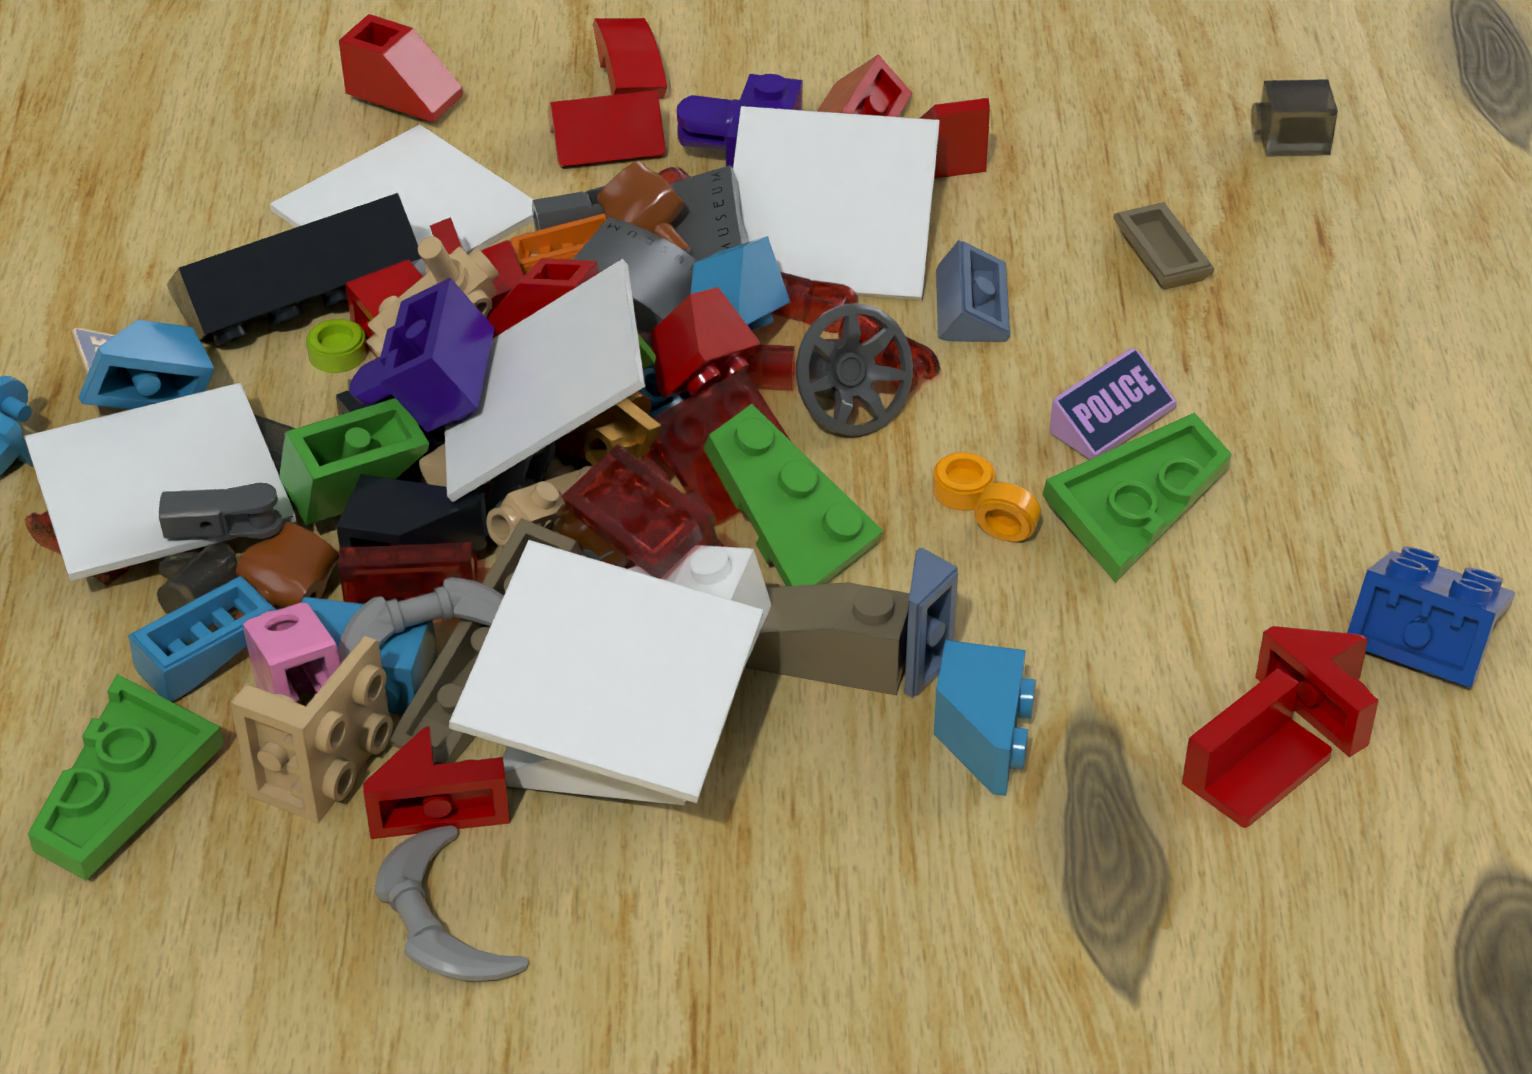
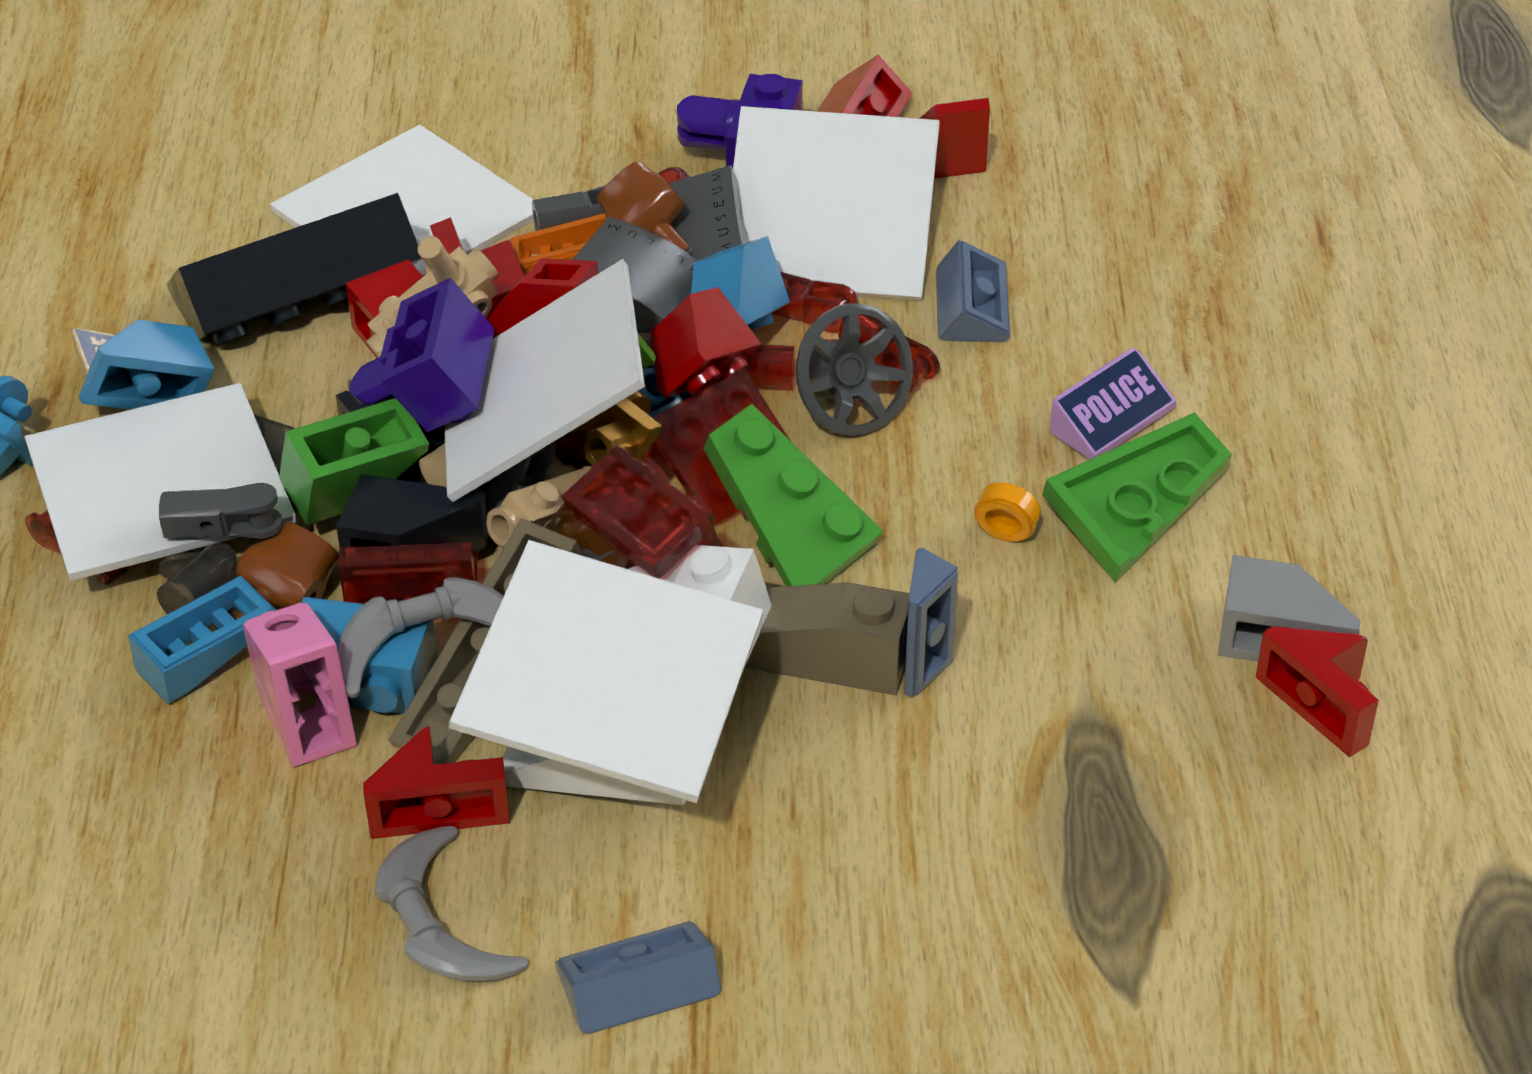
(123, 776): bright green wing -> none
(312, 753): tan bracket -> none
(336, 345): lime tile -> none
(396, 69): red slope -> none
(607, 128): red panel -> none
(629, 55): red slope -> none
(639, 976): none -> sand blue slope
(961, 479): light orange tile -> none
(979, 709): dark azure slope -> none
(1164, 245): dark tan tile -> none
(1253, 752): red panel -> none
(1279, 595): none -> light grey slope
(1295, 117): clear smoke brick -> none
(1429, 614): blue bracket -> none

